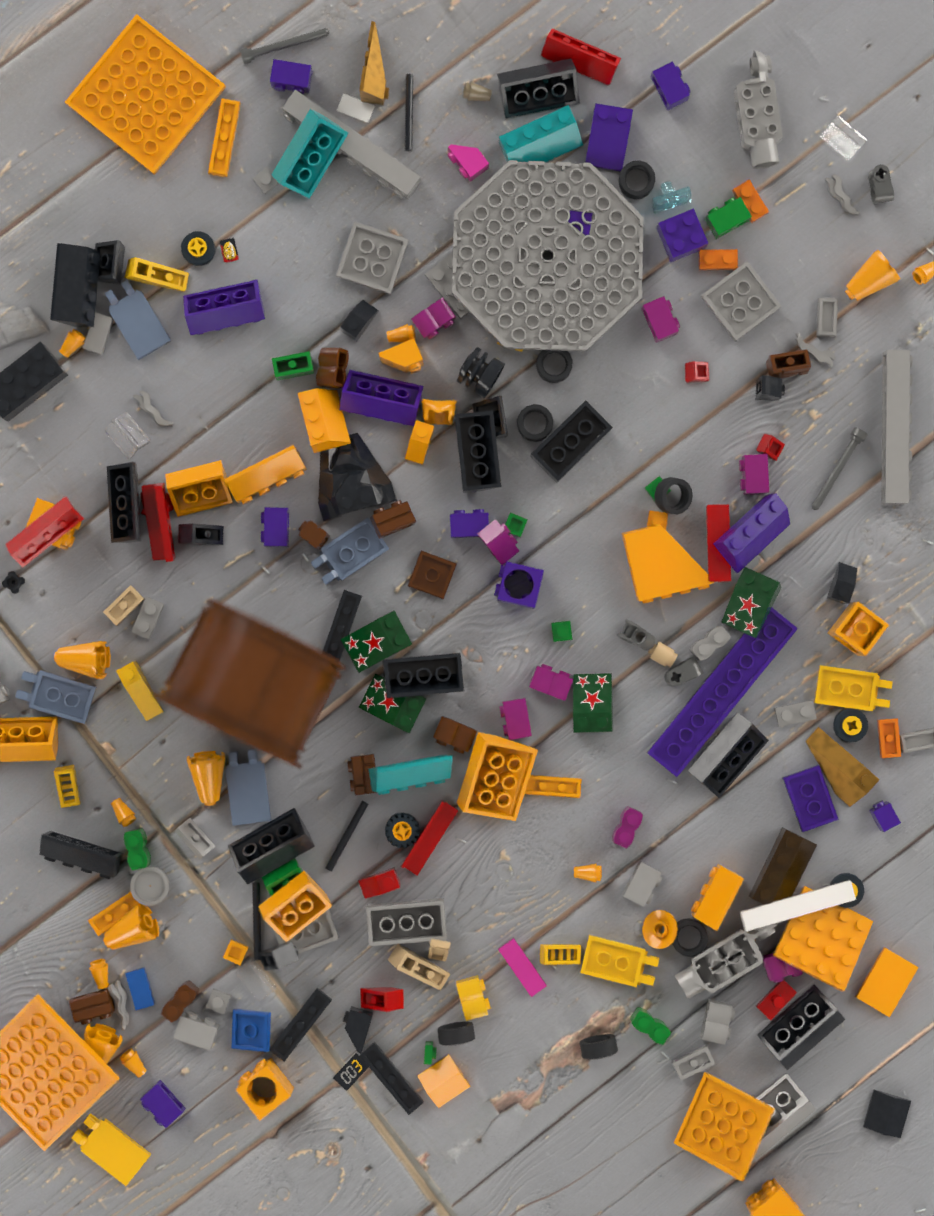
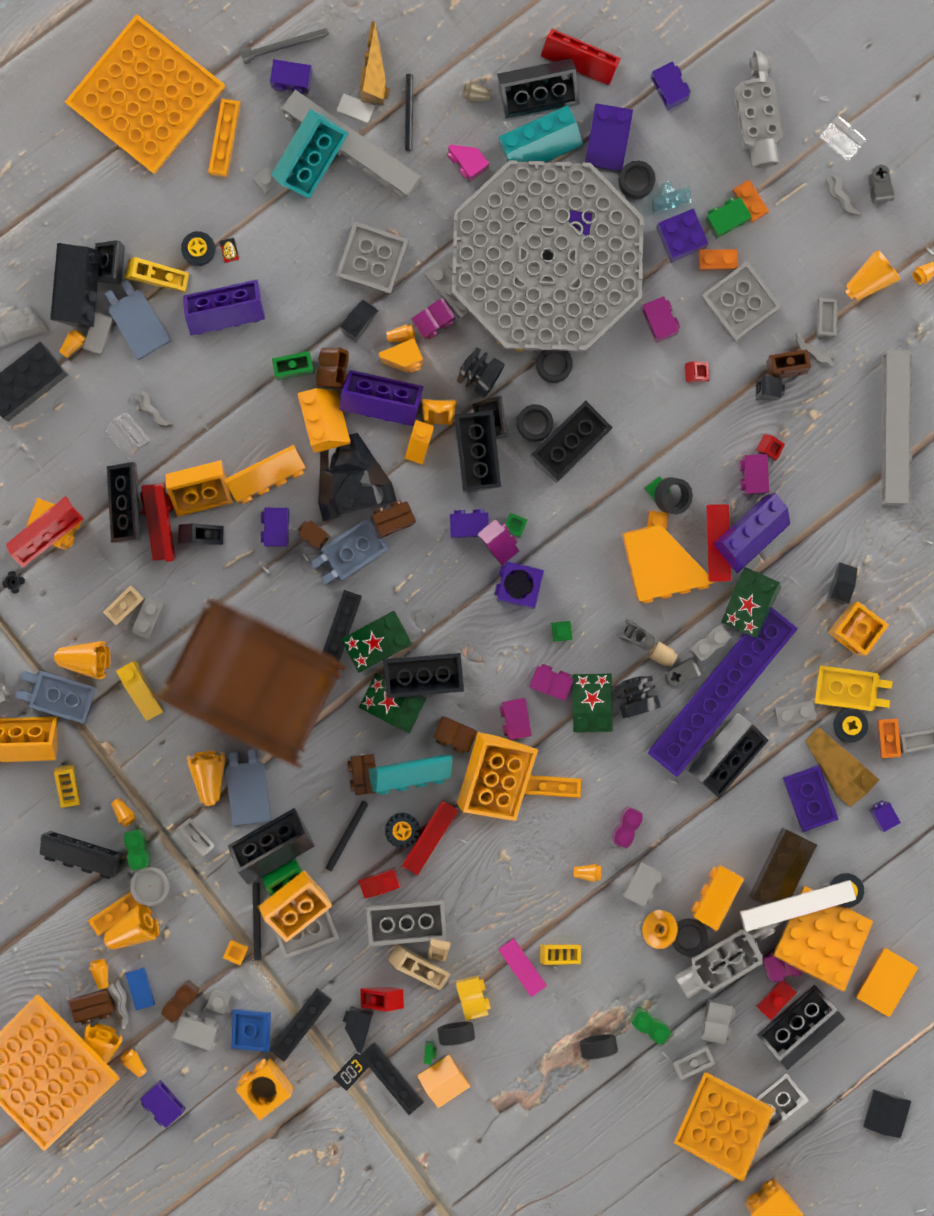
(111, 1149): yellow tile -> none
(279, 956): slope -> none
(432, 574): reddish brown tile -> none
(617, 962): yellow tile -> none
(637, 696): none -> black wheel
(857, 437): dark grey piece -> none

